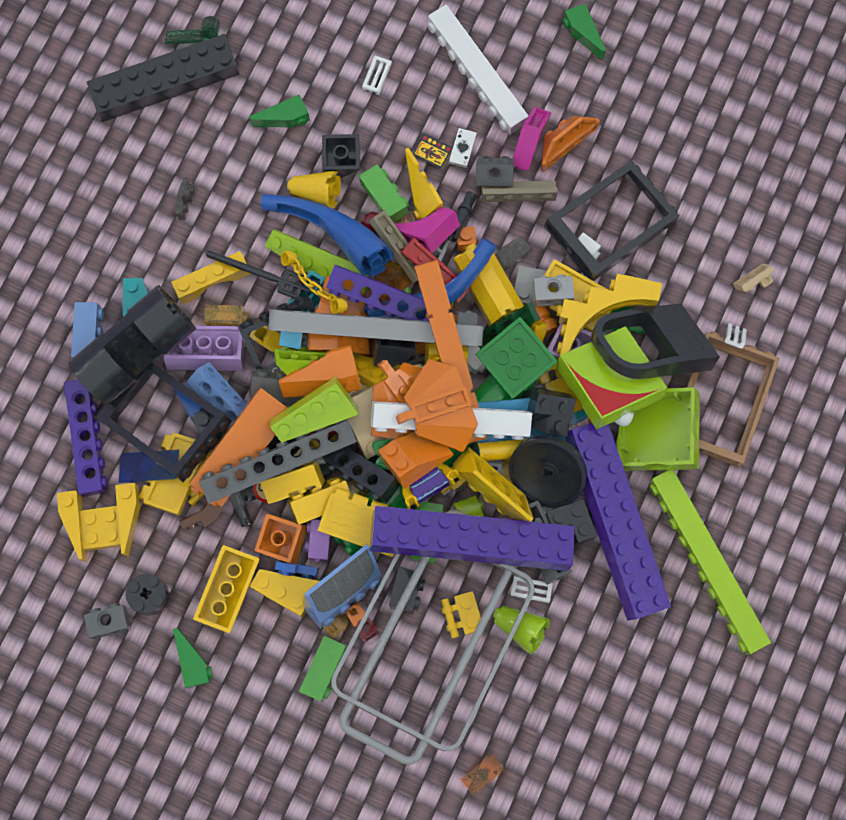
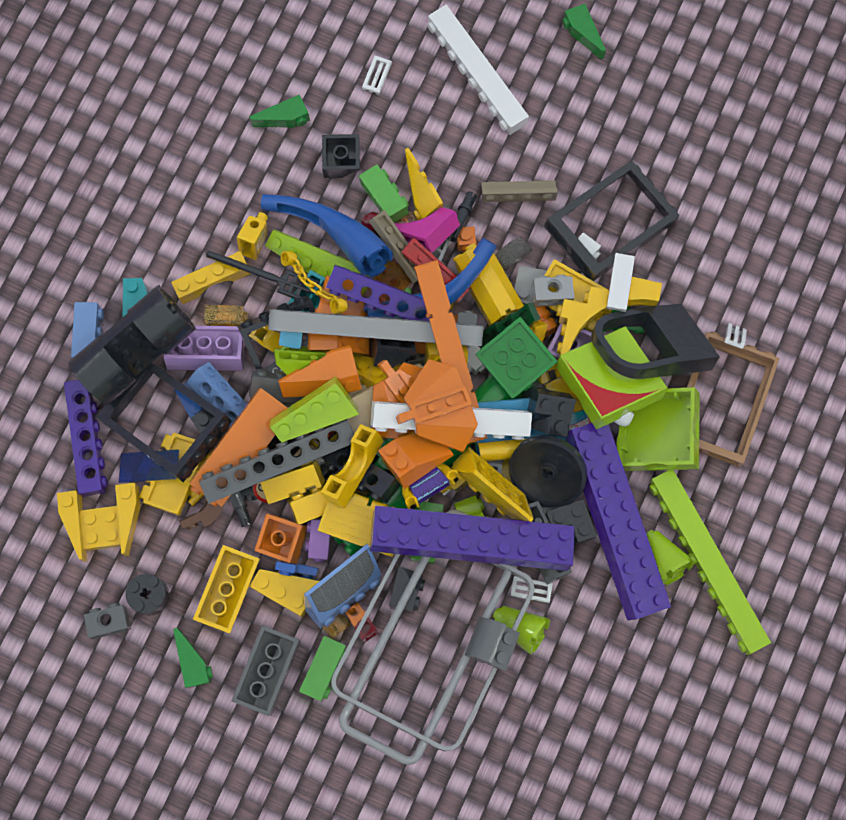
(163, 78): black brick -> none
(184, 195): clear smoke slope -> none
(209, 29): clear green door -> none
(252, 235): none -> yellow torso
(266, 671): none -> dark grey slope
(316, 187): yellow cone -> none
(364, 448): none -> yellow arch
(432, 151): piece -> none
(462, 148): white tile -> none
(468, 614): yellow plate -> none
(482, 774): clear orange tile -> none
(486, 177): dark grey brick -> none
(492, 643): none -> dark grey brick
(530, 138): dark pink arch -> none
(565, 138): orange wedge -> none
(620, 282): none -> white tile
(668, 557): none -> lime cone
(759, 275): tan hinge -> none

